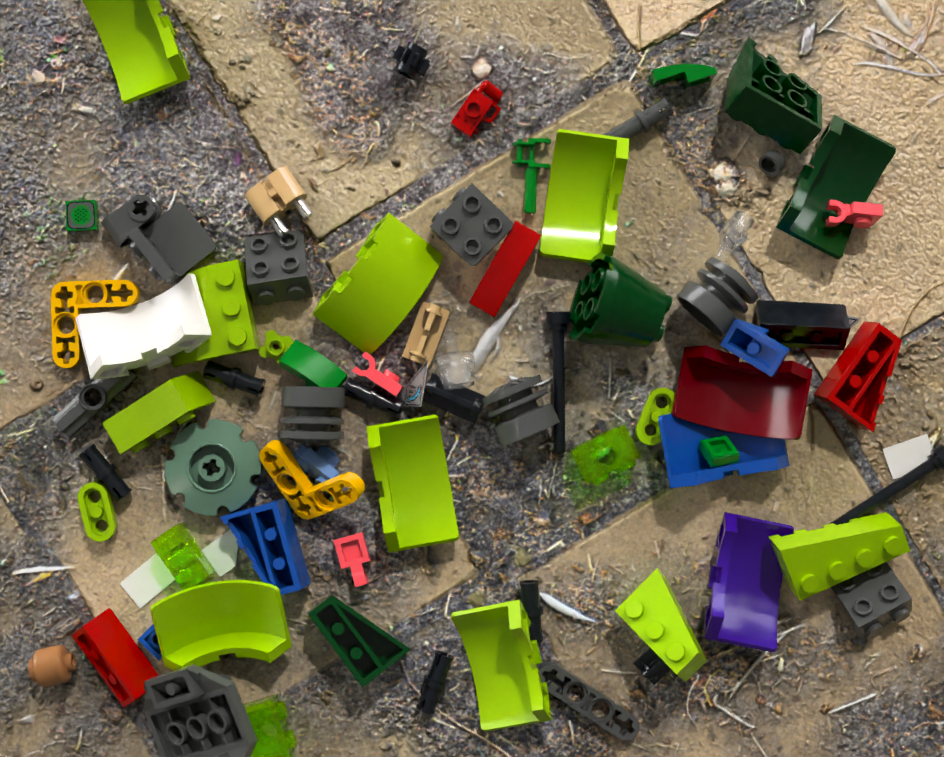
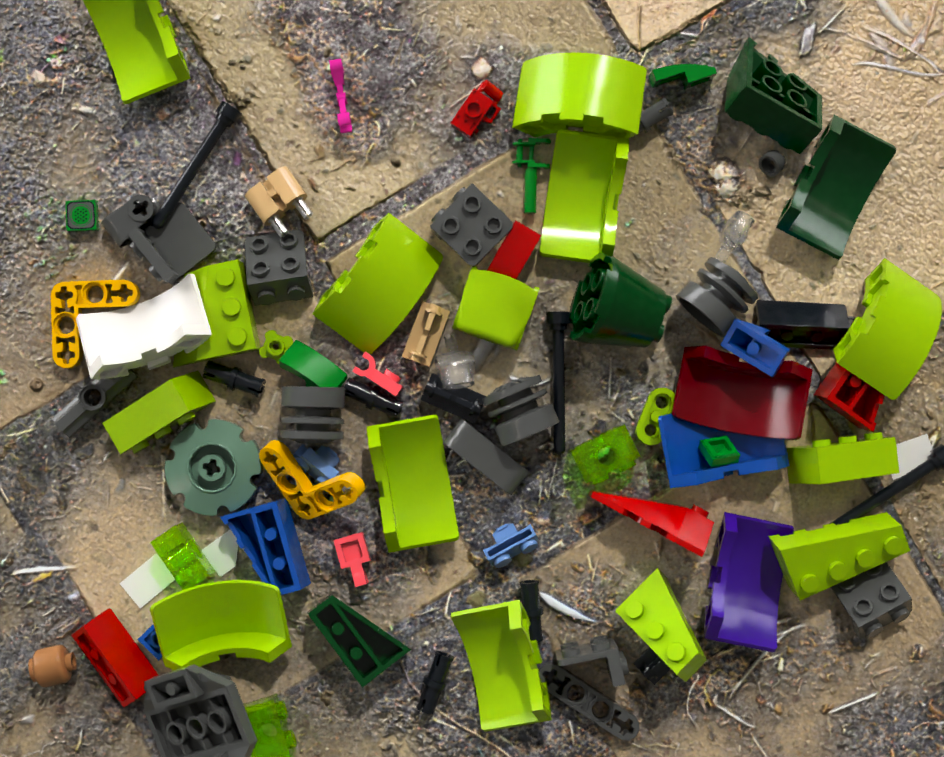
(94, 512): lime plate -> none
(105, 472): black pin -> none
(225, 118): none -> black piece
(337, 73): none -> dark pink piece
(411, 60): black gear -> none
(415, 388): light grey sticker -> none
(486, 457): none -> dark grey beam
(495, 308): none -> lime piece
(510, 543): none -> medium blue piece
(580, 91): none -> lime panel
(597, 648): none -> dark grey bracket
(675, 522): none -> red wedge
(843, 460): none -> lime wedge
(858, 213): coral plate -> none
(894, 332): none -> lime panel

